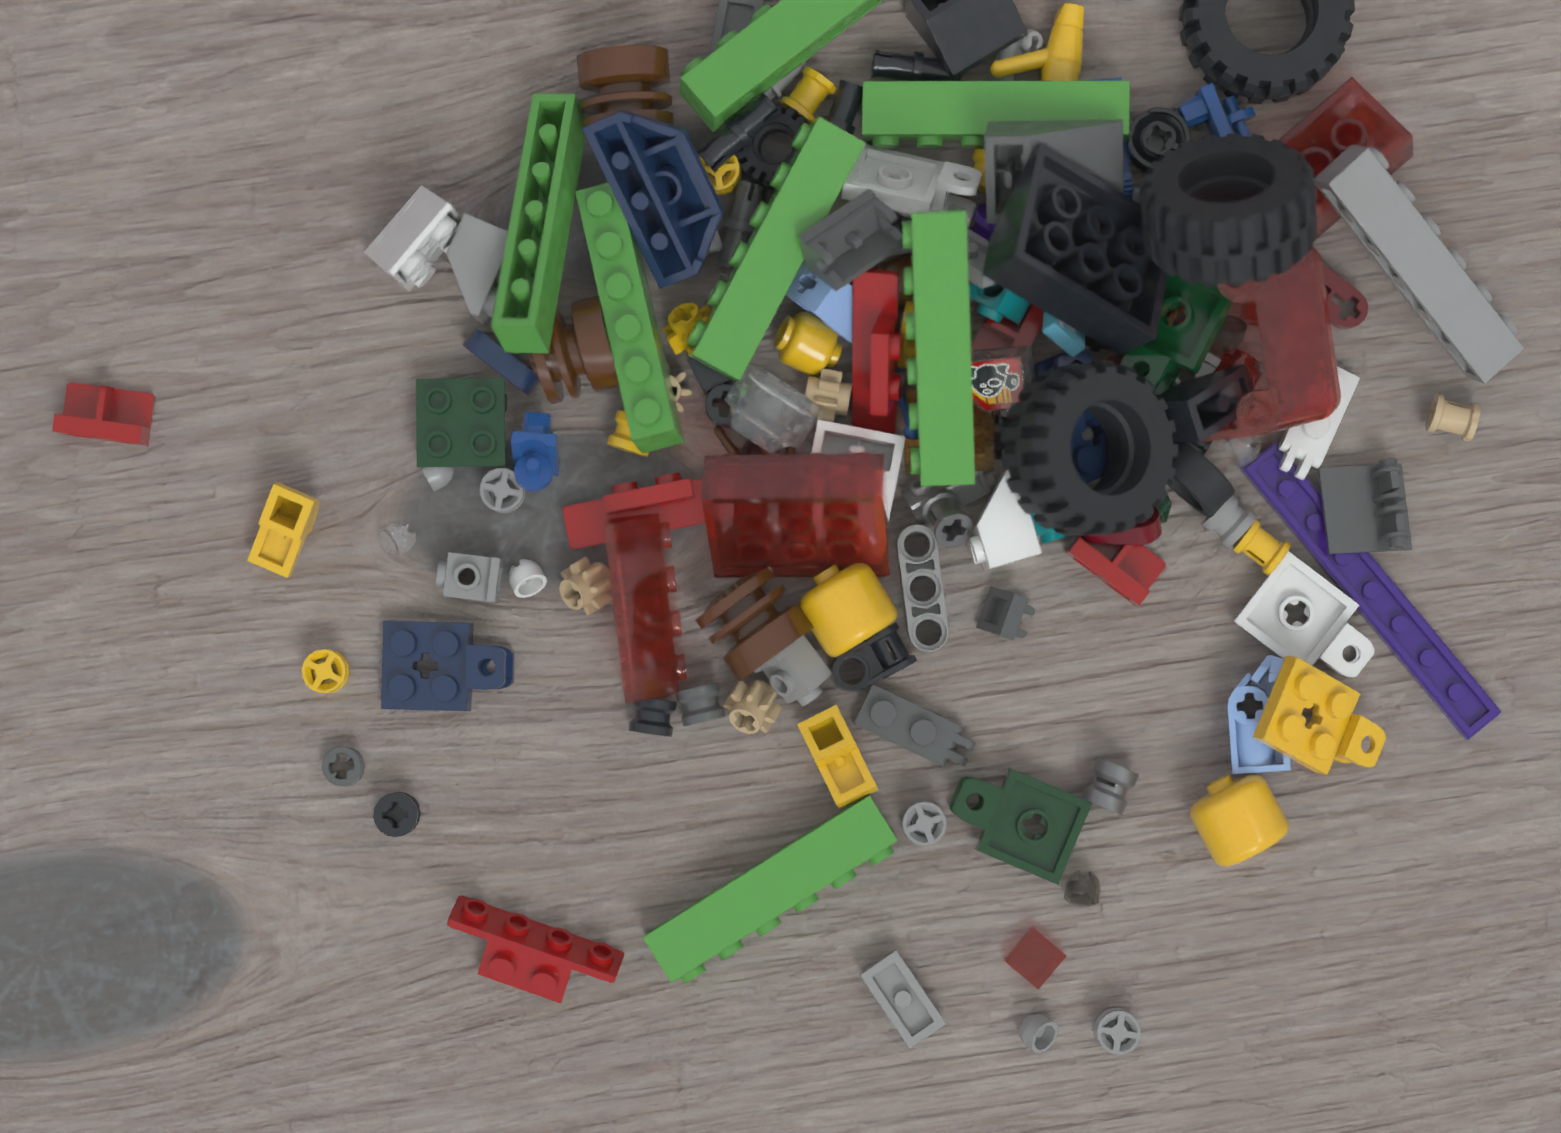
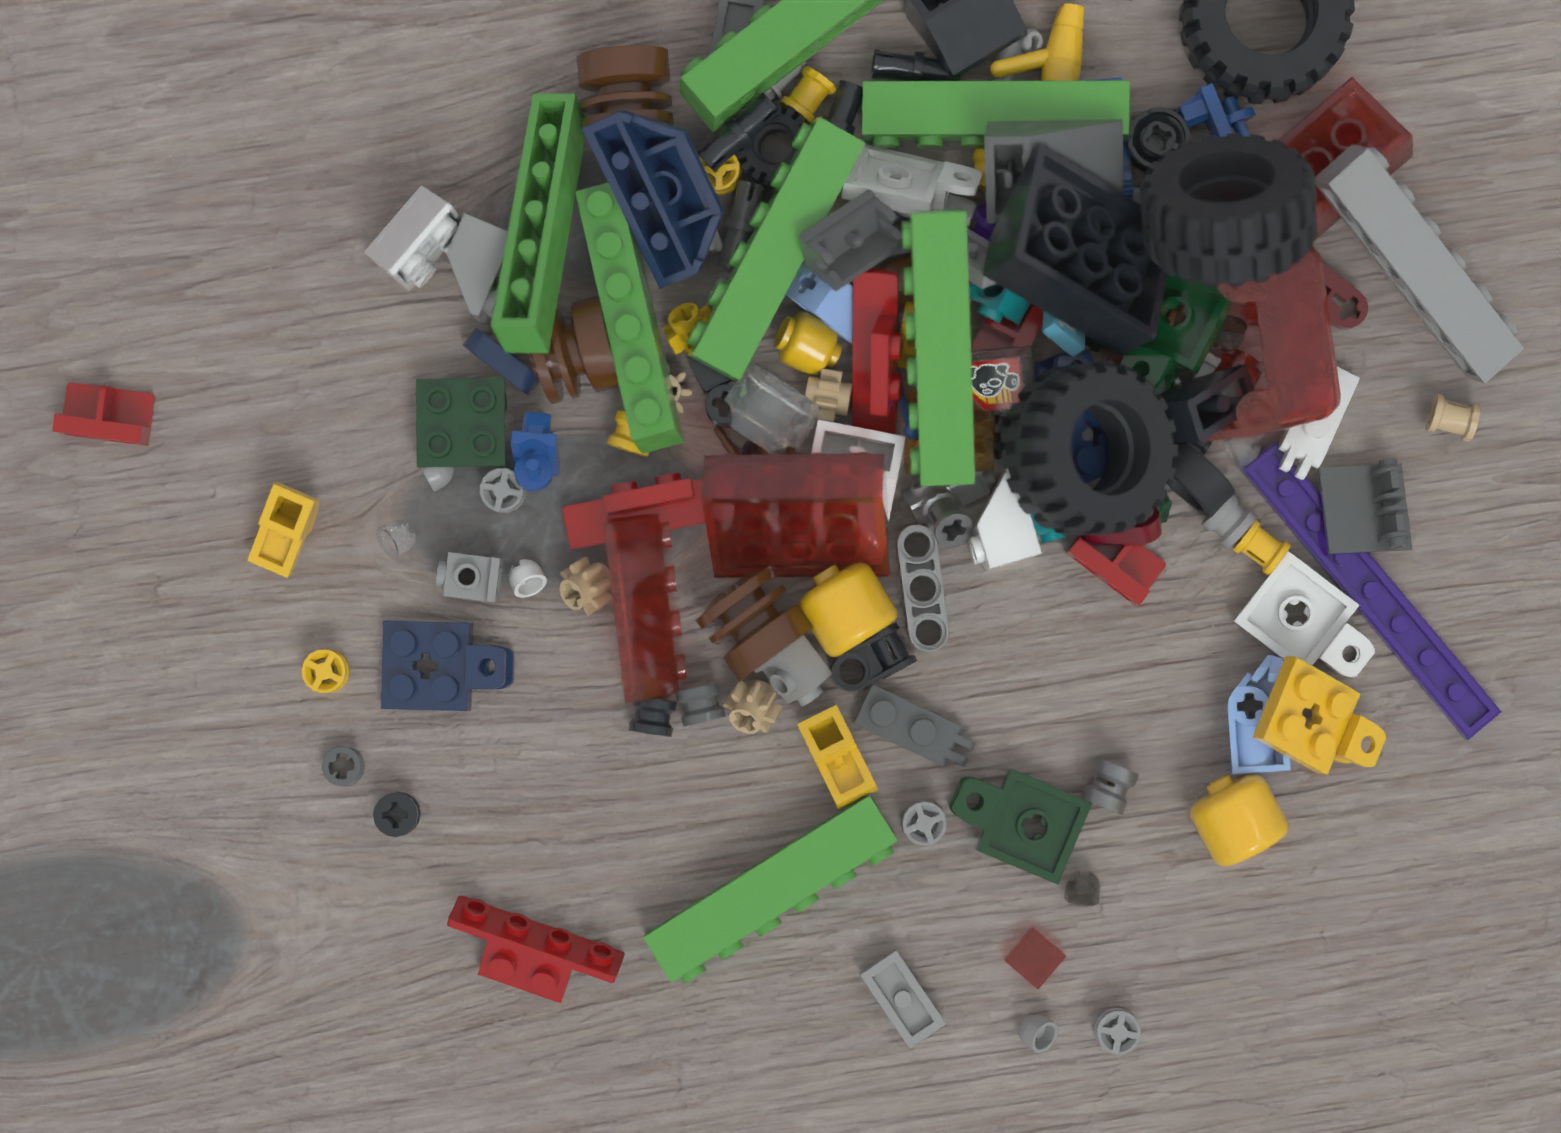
(1003, 614): dark grey tile -> none

